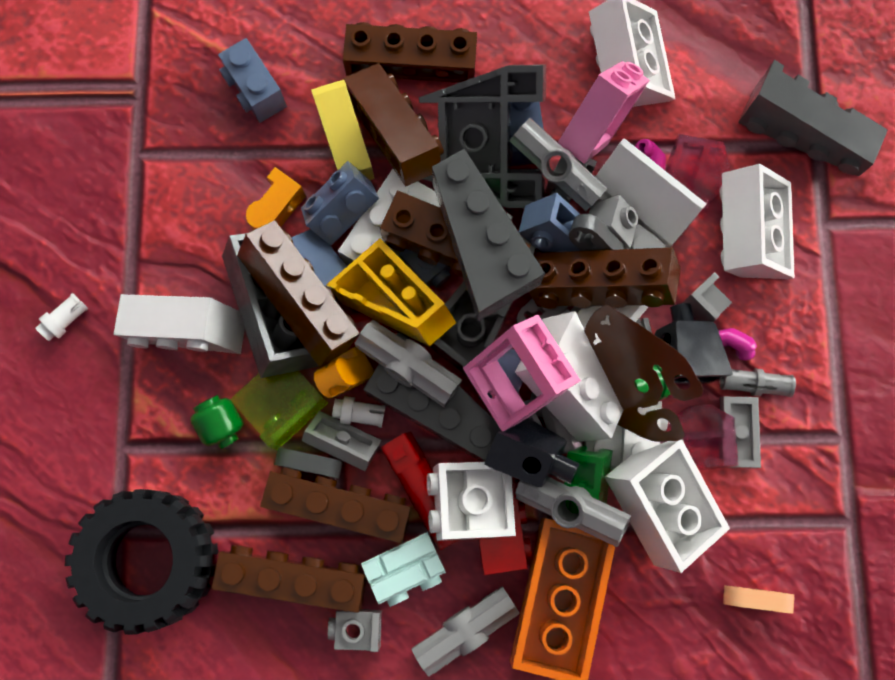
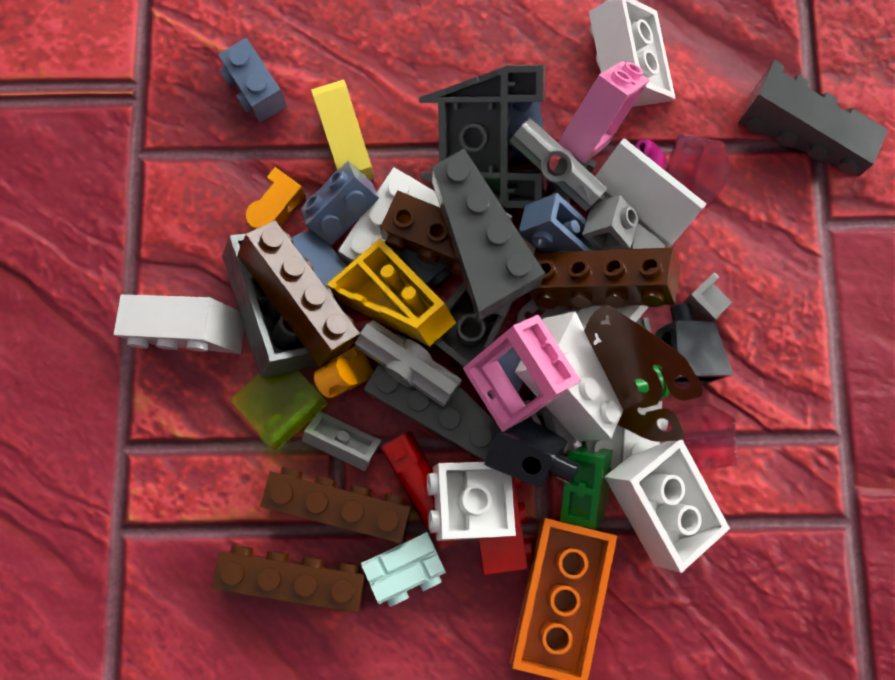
(56, 322): white animal -> none
(95, 561): black tyre -> none
(216, 422): green head -> none
(308, 463): dark grey beam -> none
(358, 412): white animal -> none
(370, 630): light grey brick -> none
(393, 124): reddish brown brick -> none
(411, 52): reddish brown brick -> none
(465, 631): light grey piece -> none
(591, 234): dark grey beam -> none
(593, 516): light grey piece -> none
(744, 344): dark pink arm -> none
(747, 428): light grey plate -> none
(757, 223): white slope -> none
(758, 599): light nougat beam -> none
(759, 382): light grey pin -> none

